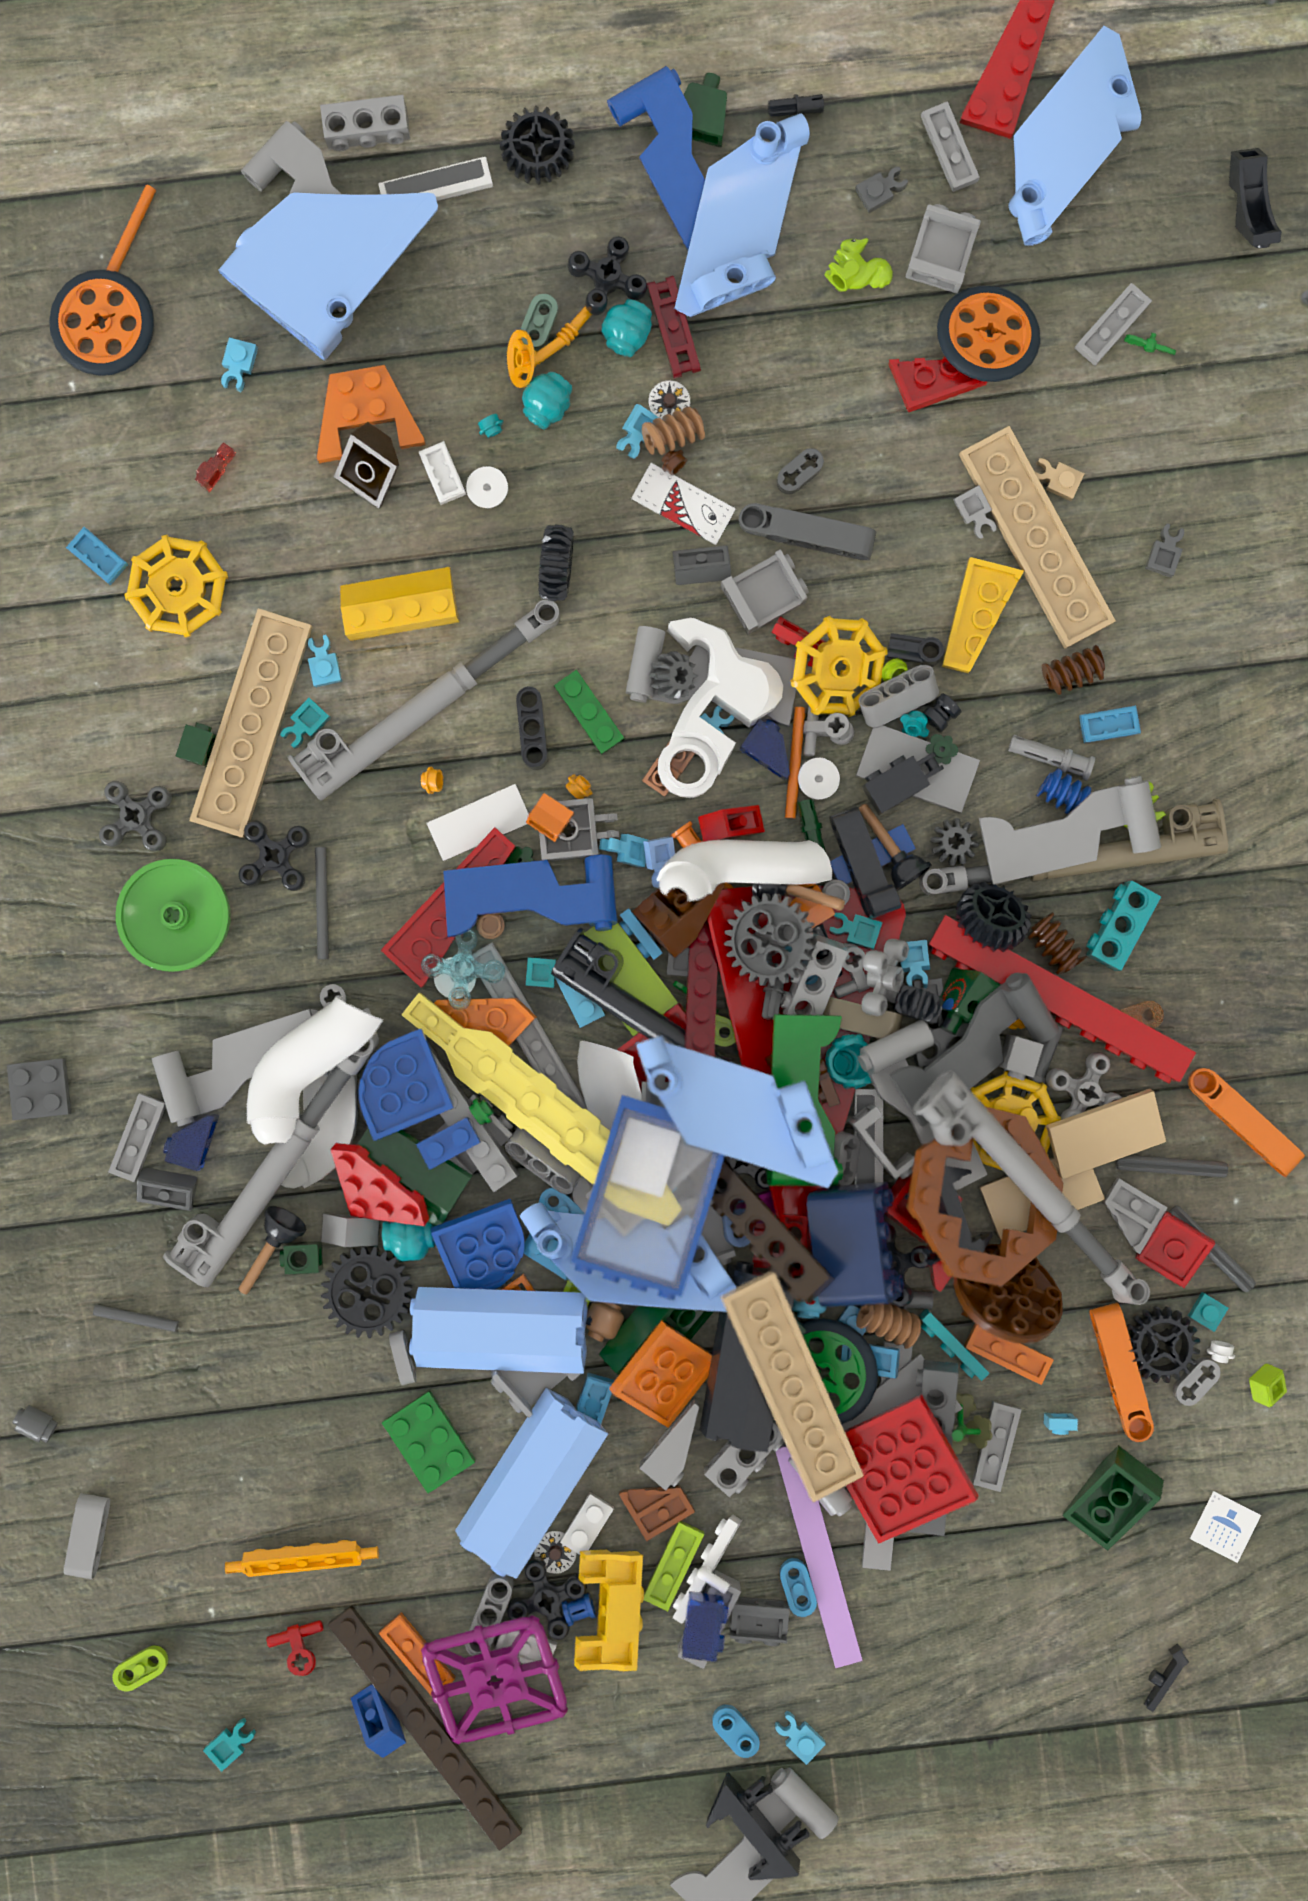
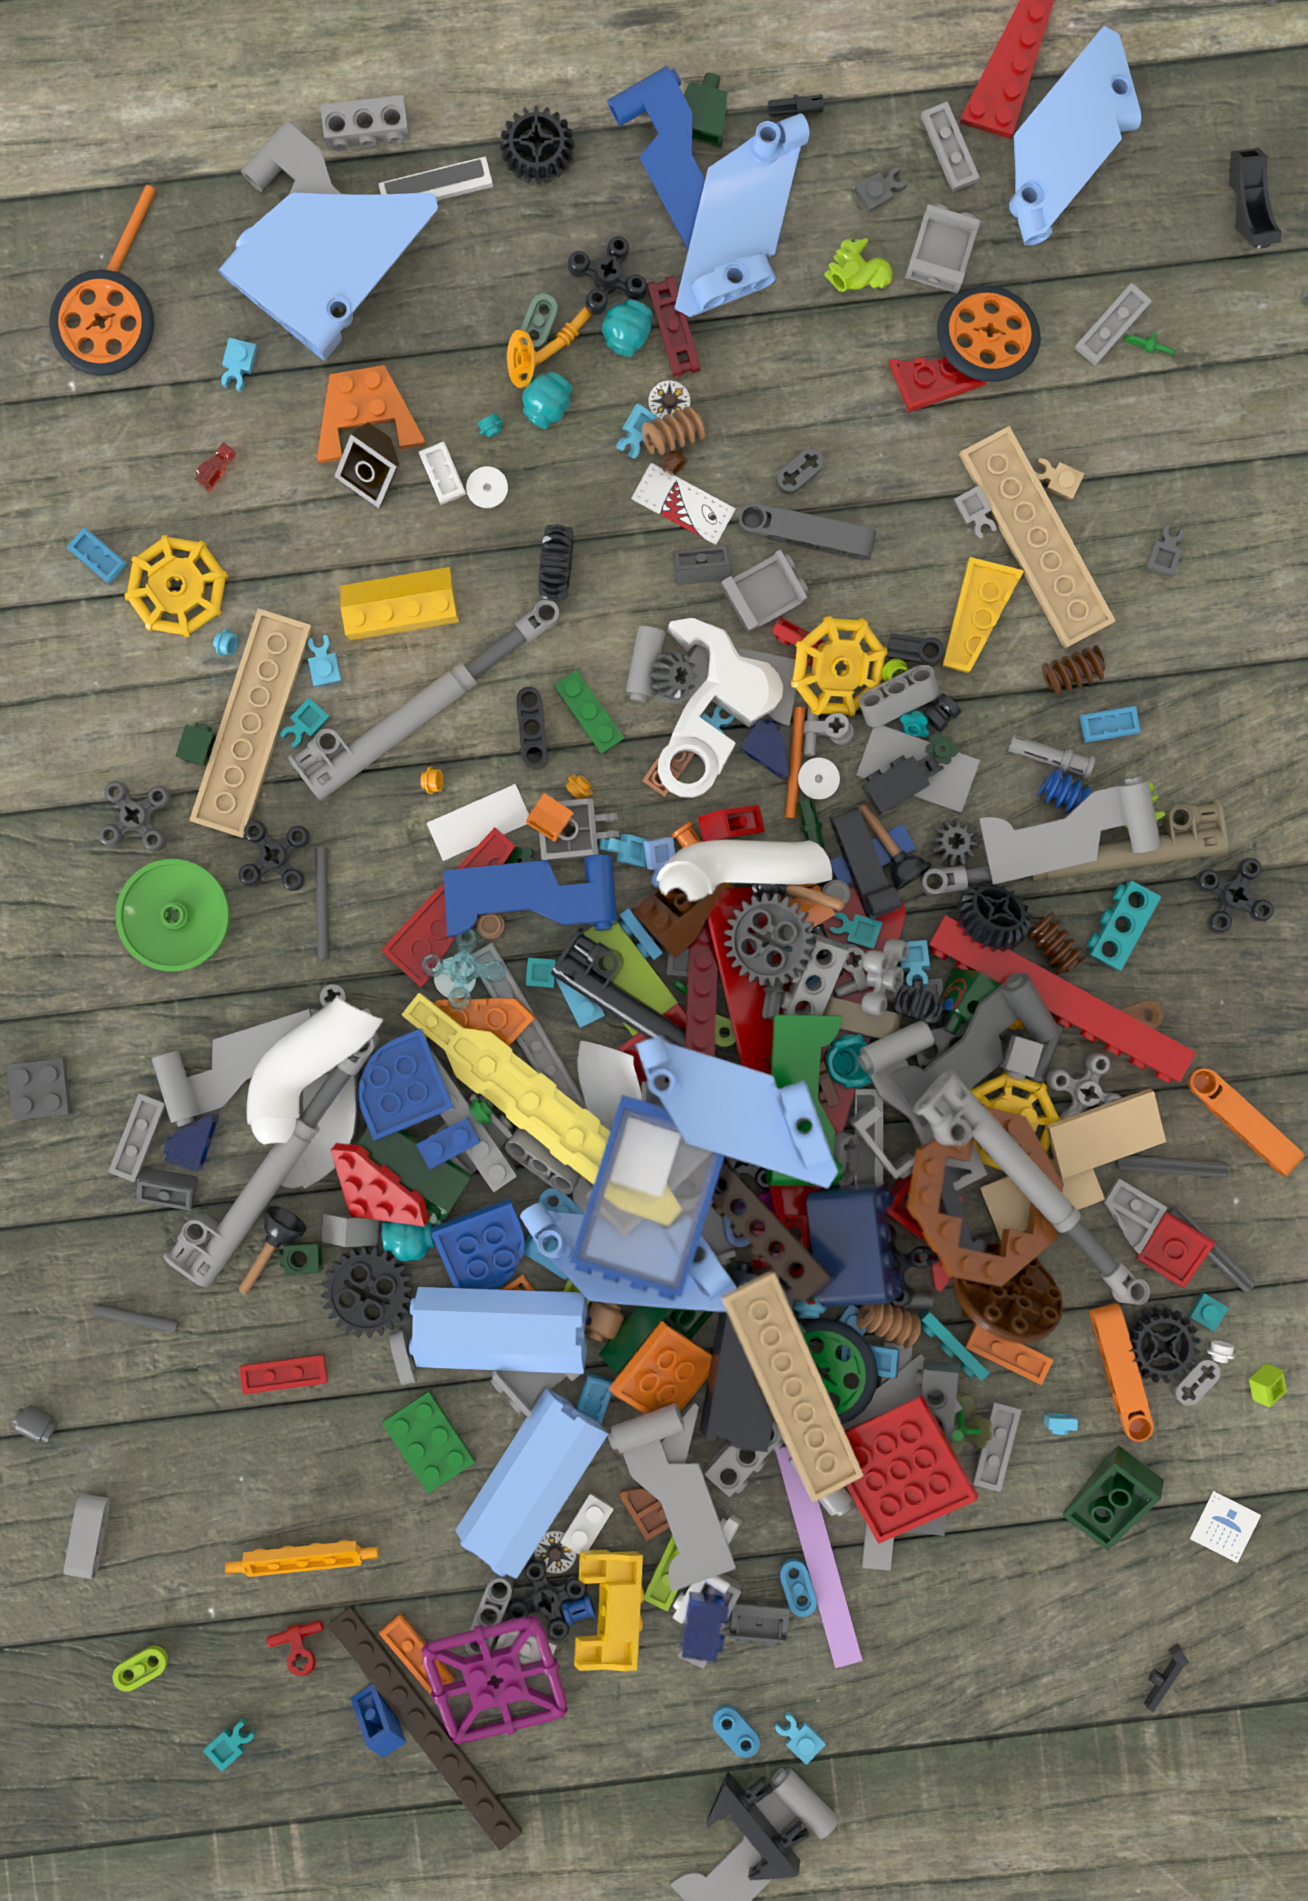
(225, 642): none -> medium azure plate
(283, 1374): none -> red plate
(681, 1492): none -> light grey door
(1240, 884): none -> black gear

